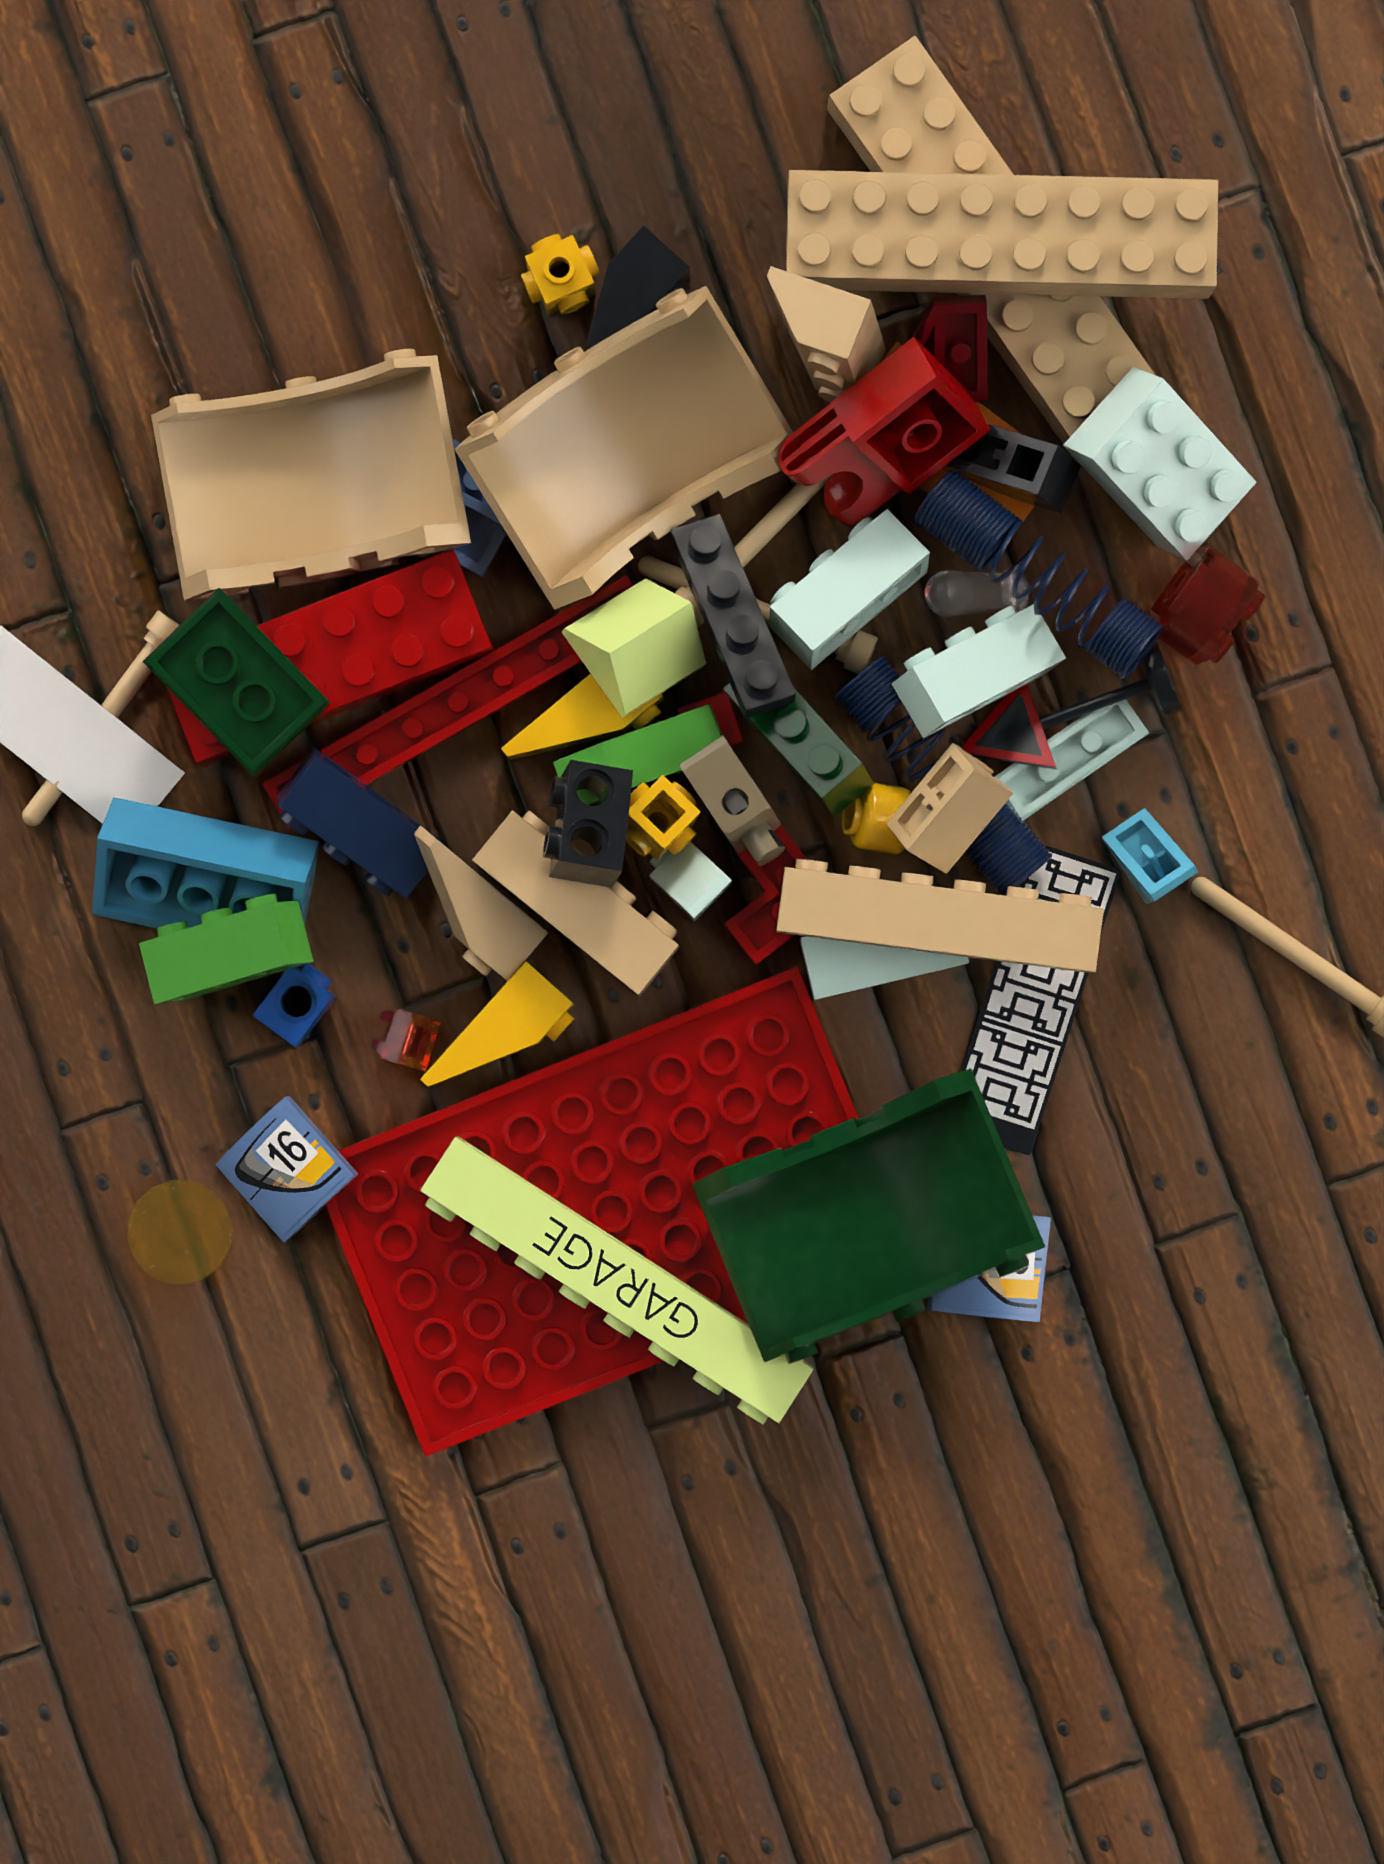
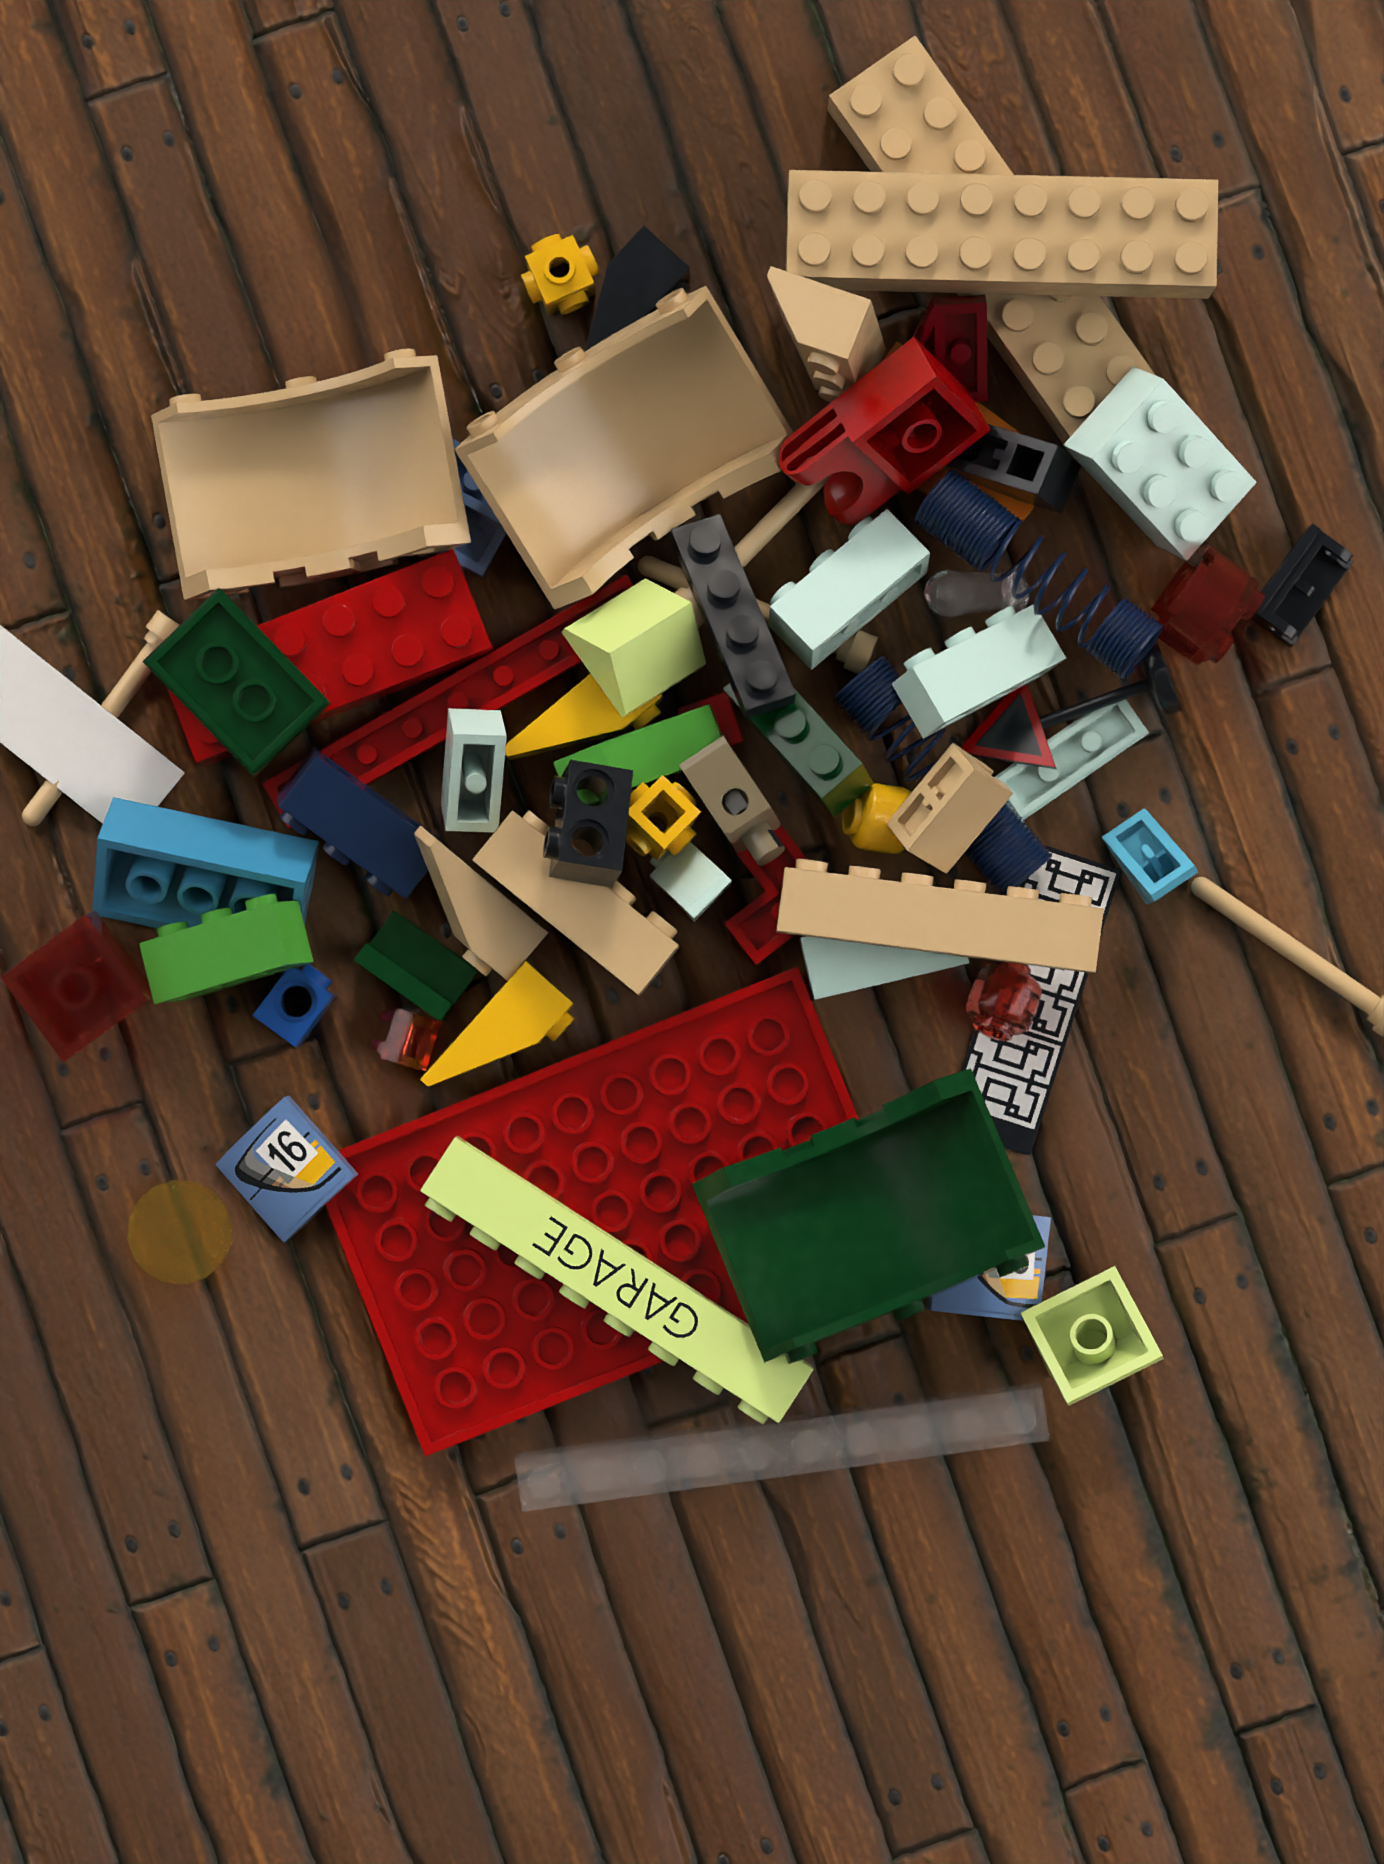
(78, 985): none -> clear red brick
(417, 966): none -> dark green panel
(473, 770): none -> light aqua brick
(781, 1449): none -> clear brick
(1003, 1000): none -> clear red head
(1091, 1336): none -> yellowish green slope
(1302, 584): none -> black hinge

